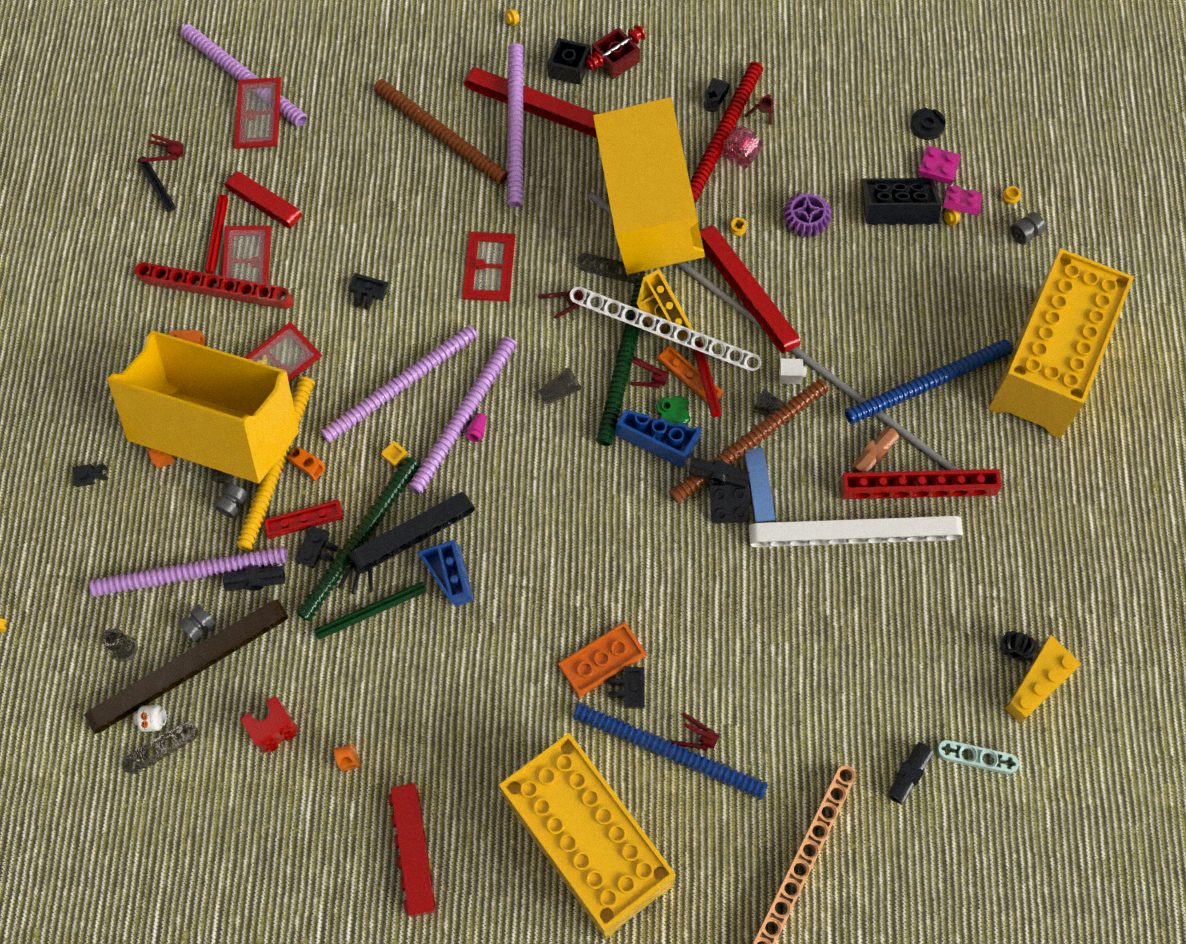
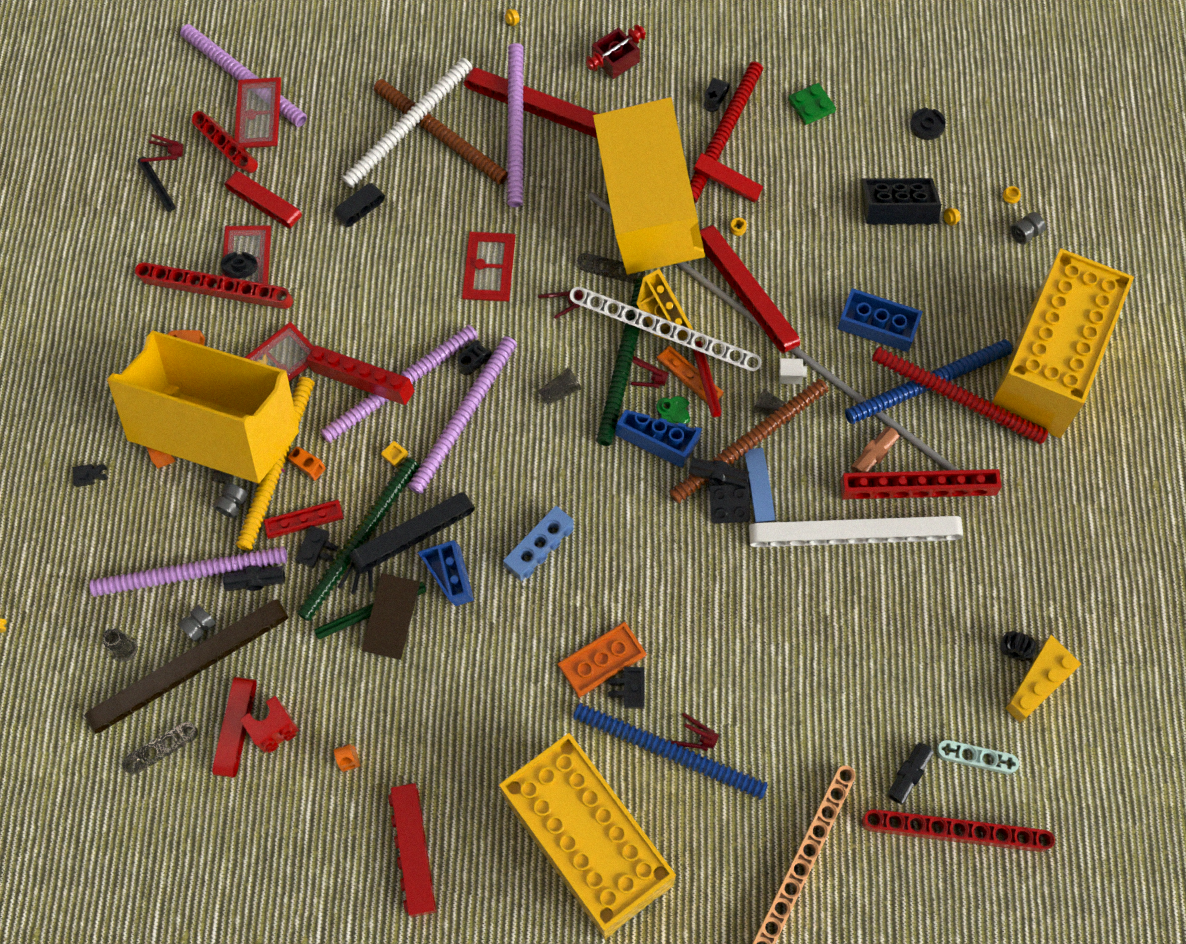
(150, 718): white head -> none
(216, 233): red axle -> none
(218, 136): none -> red beam
(232, 731): none -> red beam
(238, 265): none -> black tile
(359, 205): none -> black beam
(360, 375): none -> red brick
(368, 287): black hinge -> none
(391, 616): none -> dark brown tile
(406, 123): none -> white piece
(475, 355): none -> black piece
(476, 428): dark pink cone -> none
(554, 519): none -> medium blue brick
(568, 61): black brick -> none
(728, 177): none -> red tile
(742, 146): clear pink brick -> none
(764, 106): dark red plant -> none
(802, 218): medium lavender gear -> none
(812, 103): none -> green plate
(880, 320): none -> blue brick
(939, 165): dark pink plate -> none
(956, 393): none -> red piece
(962, 200): dark pink plate -> none
(967, 827): none -> red beam

